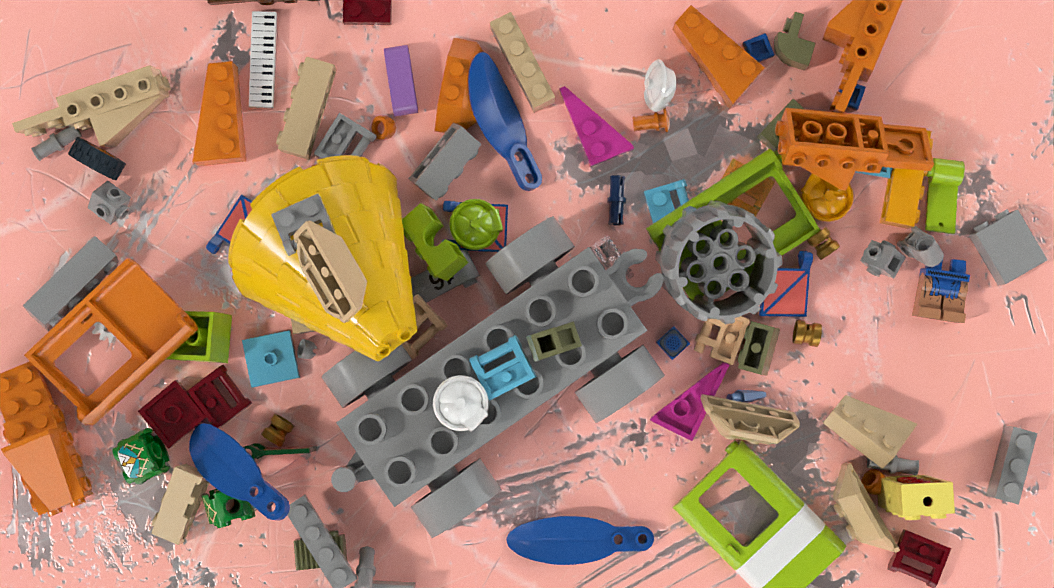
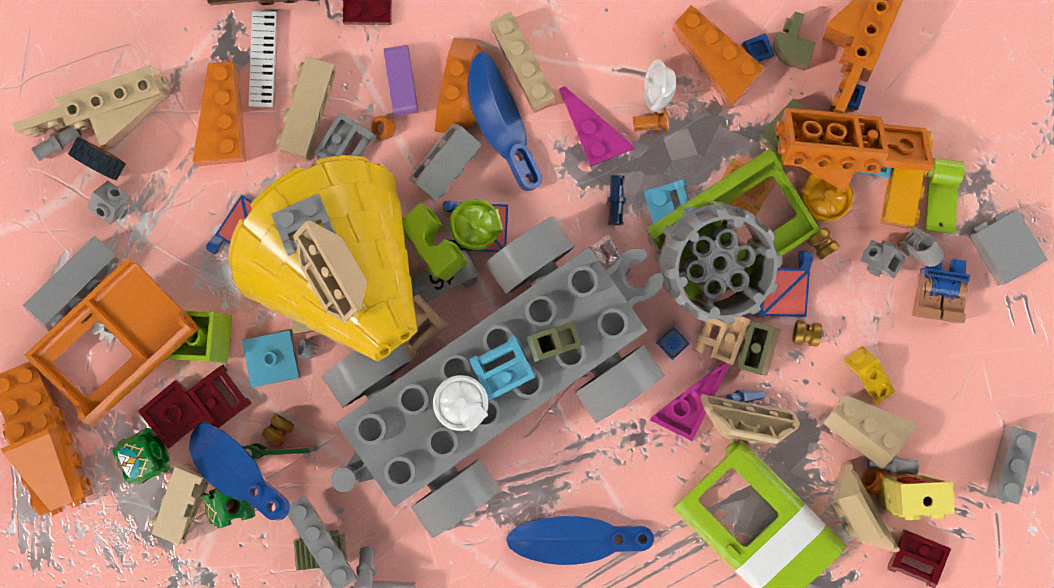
(870, 373): none -> yellow bracket

